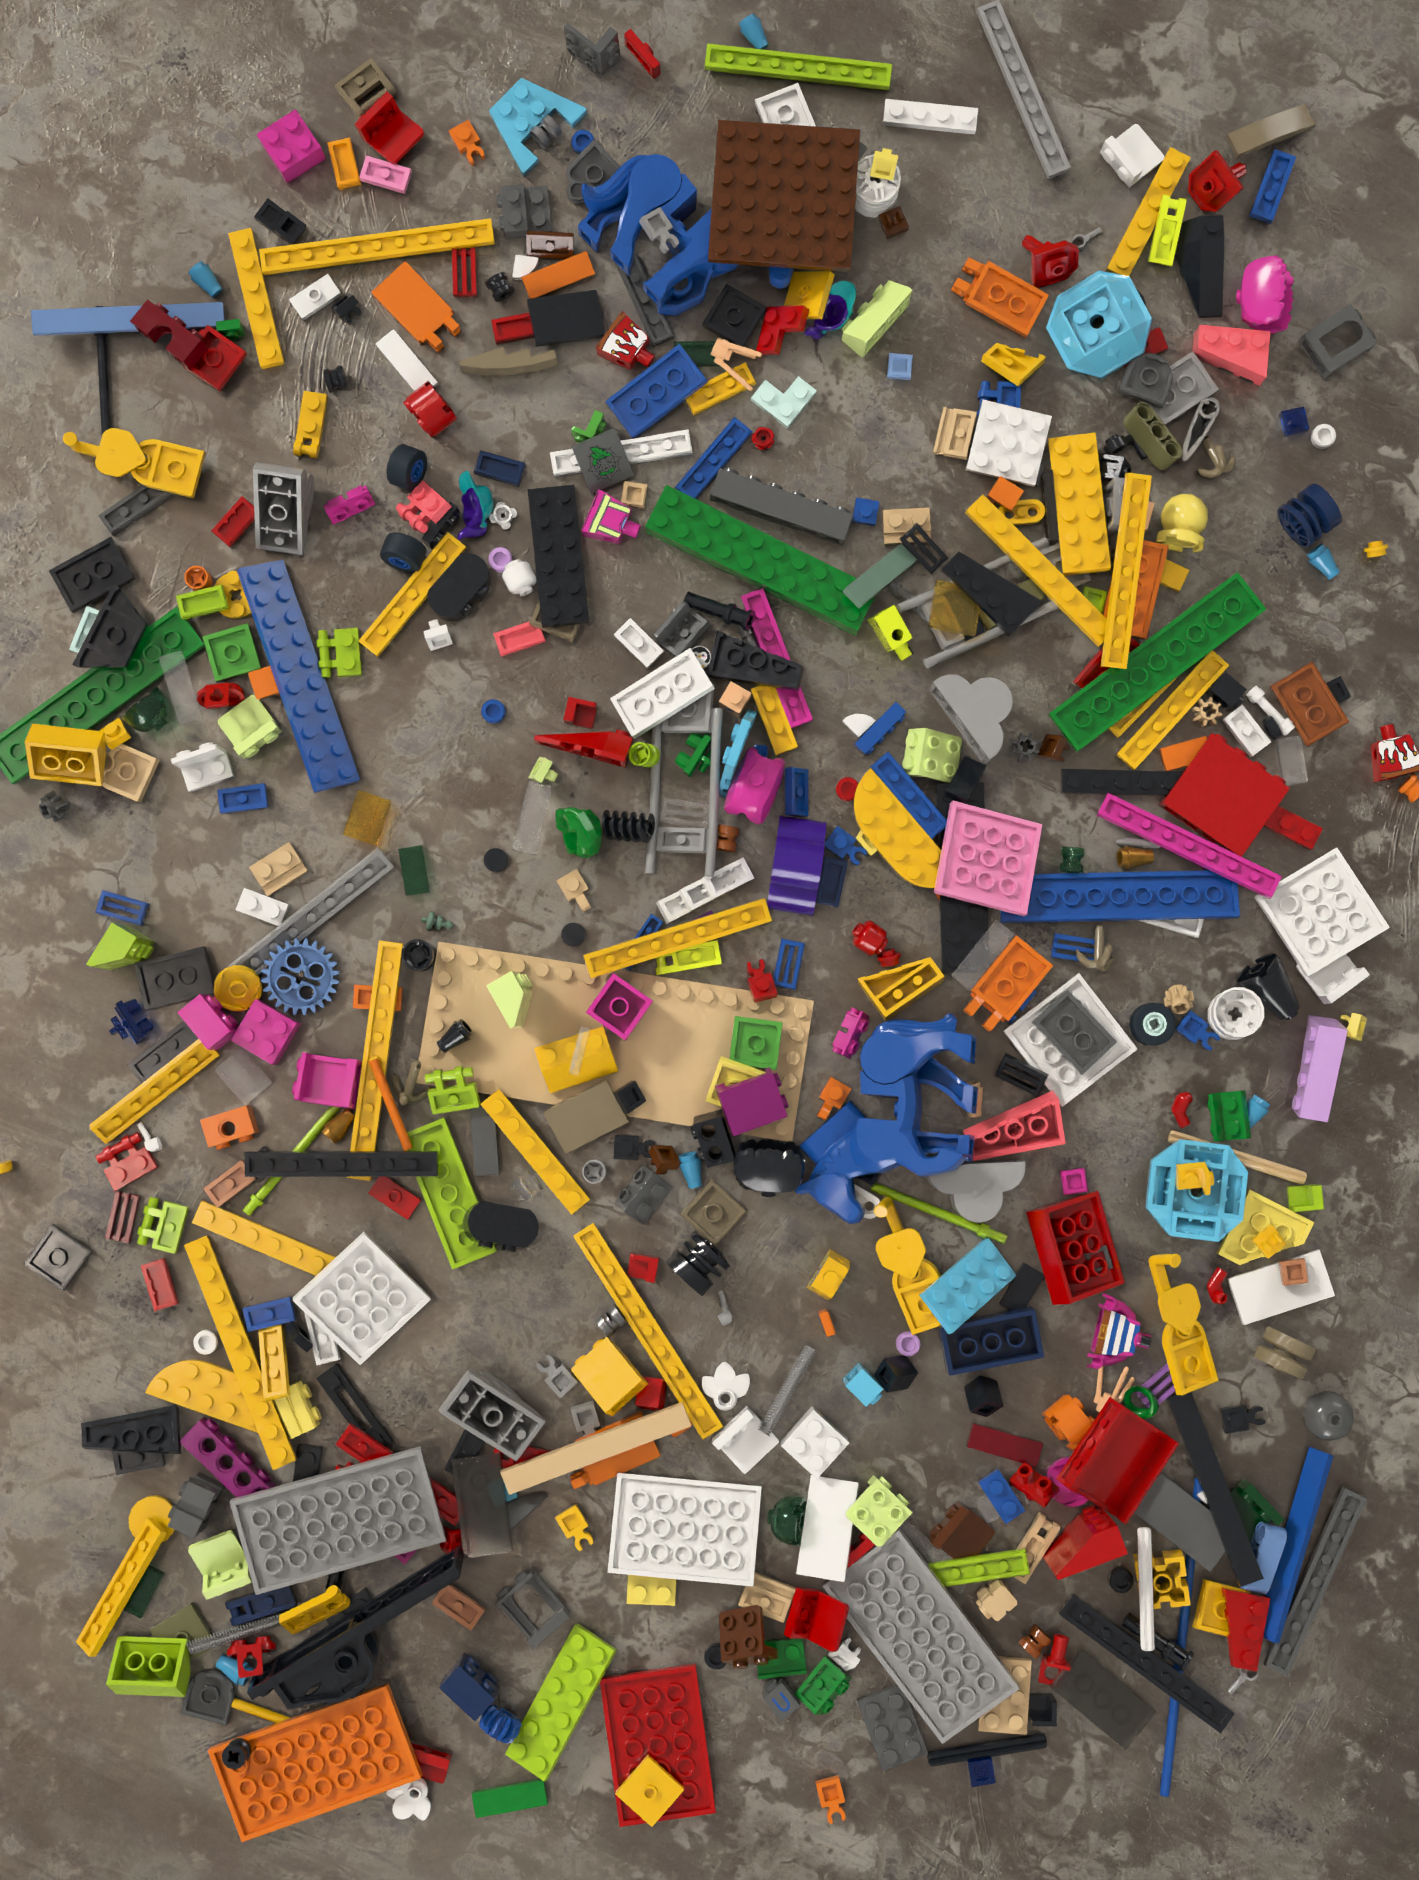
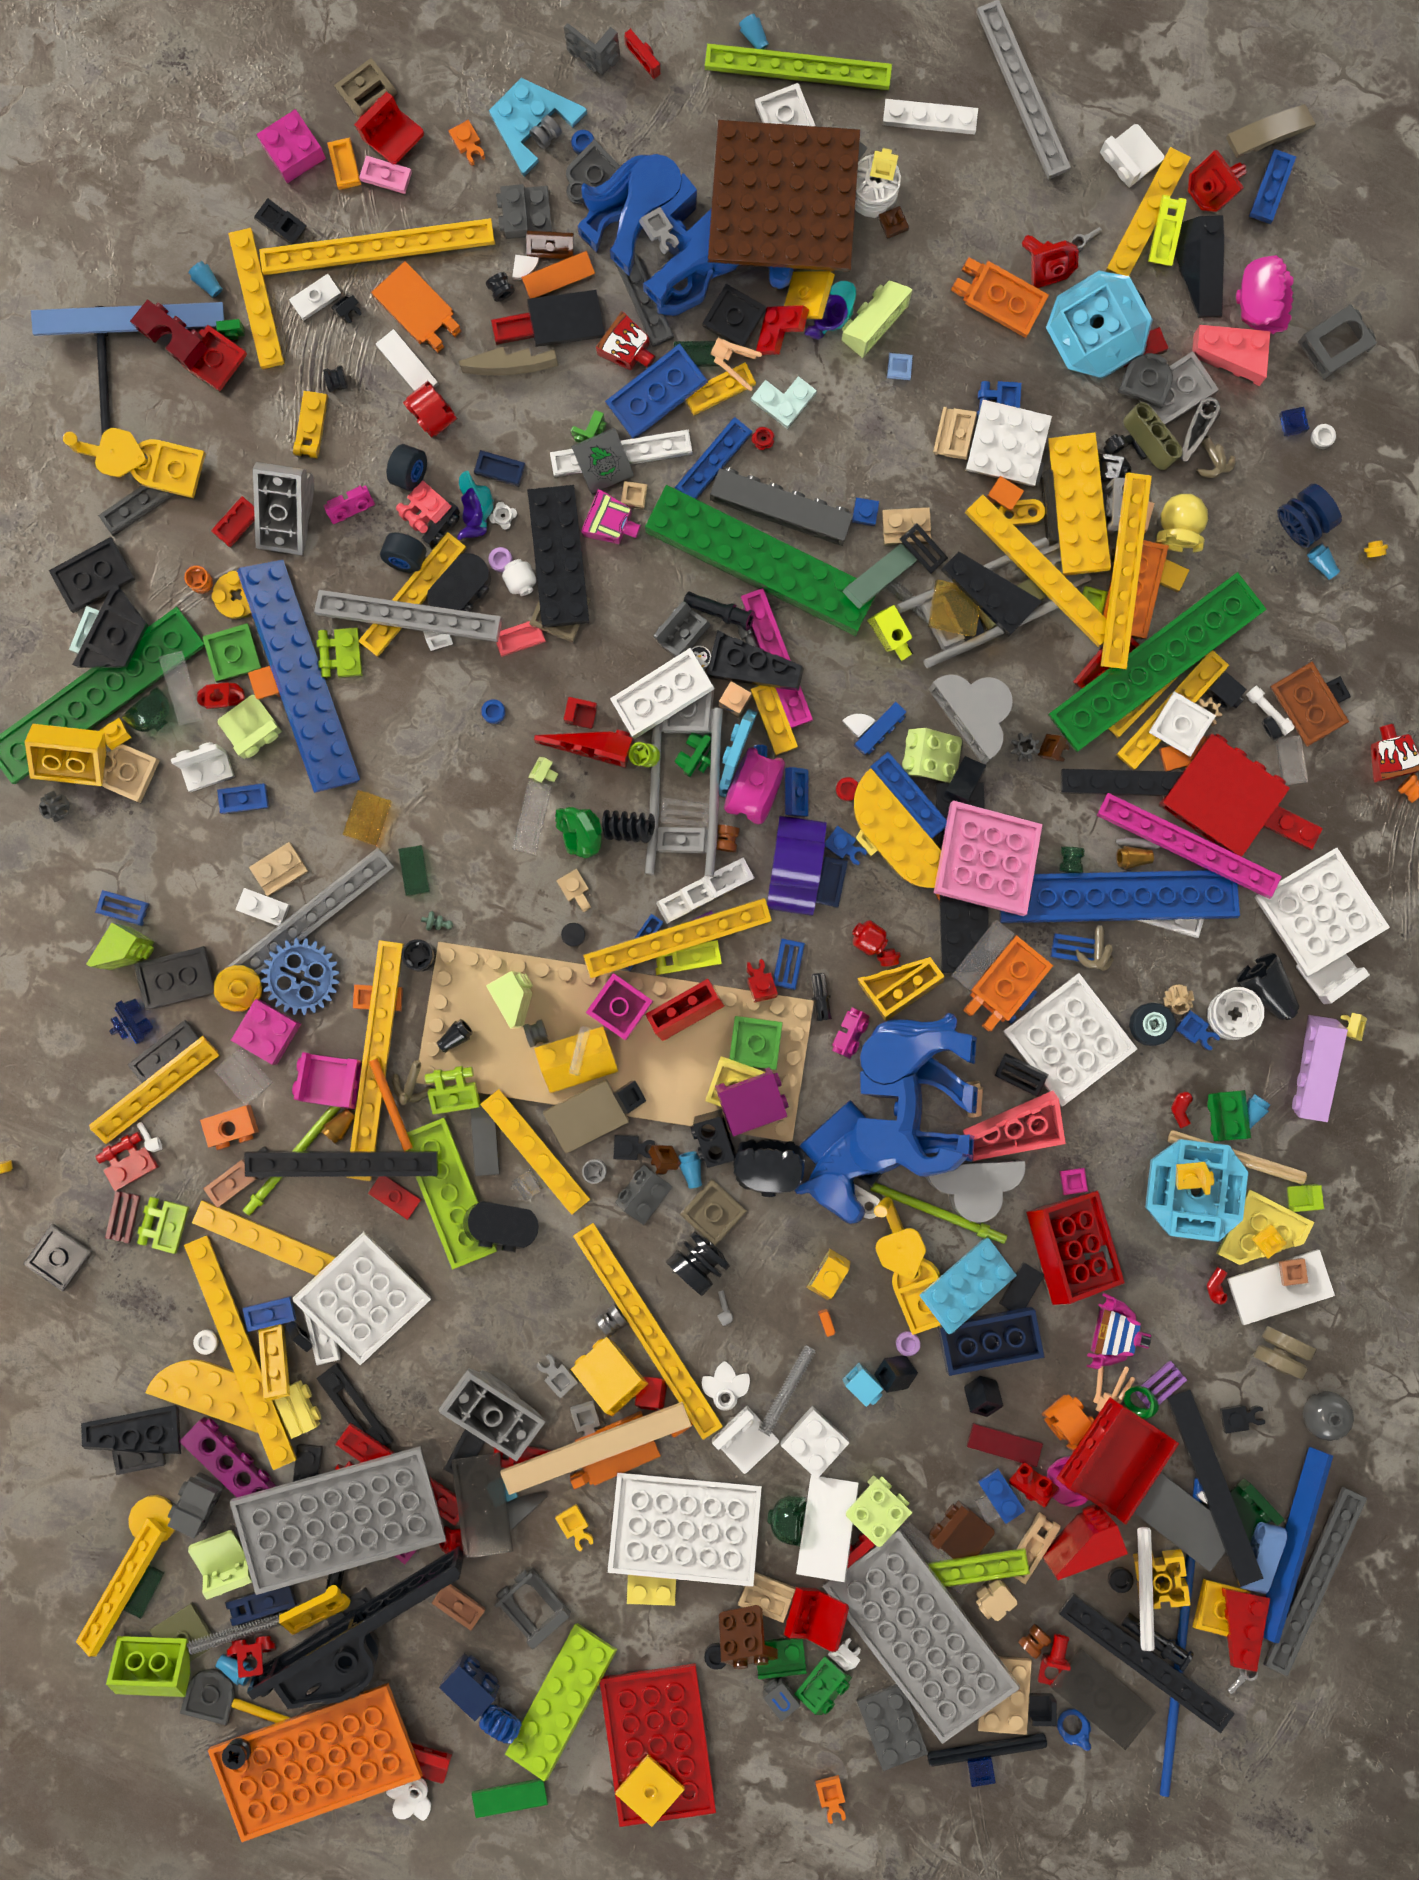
(159, 1284): plate -> none
(202, 602): lime tile -> none
(209, 1021): dark pink brick -> none
(408, 615): none -> light grey plate
(463, 253): red tile -> none
(495, 860): black tile -> none
(536, 1033): none -> dark grey wheel
(638, 643): white plate -> none
(643, 1266): red panel -> none
(685, 1010): none -> red brick
(821, 996): none -> black axle
(832, 1095): orange plate -> none
(1012, 362): yellow wing -> none
(1074, 1032): dark grey plate -> none
(1080, 1739): none -> blue piece
(1182, 723): none -> white tile
(1183, 1335): yellow plate -> none
(1246, 731): white plate -> none

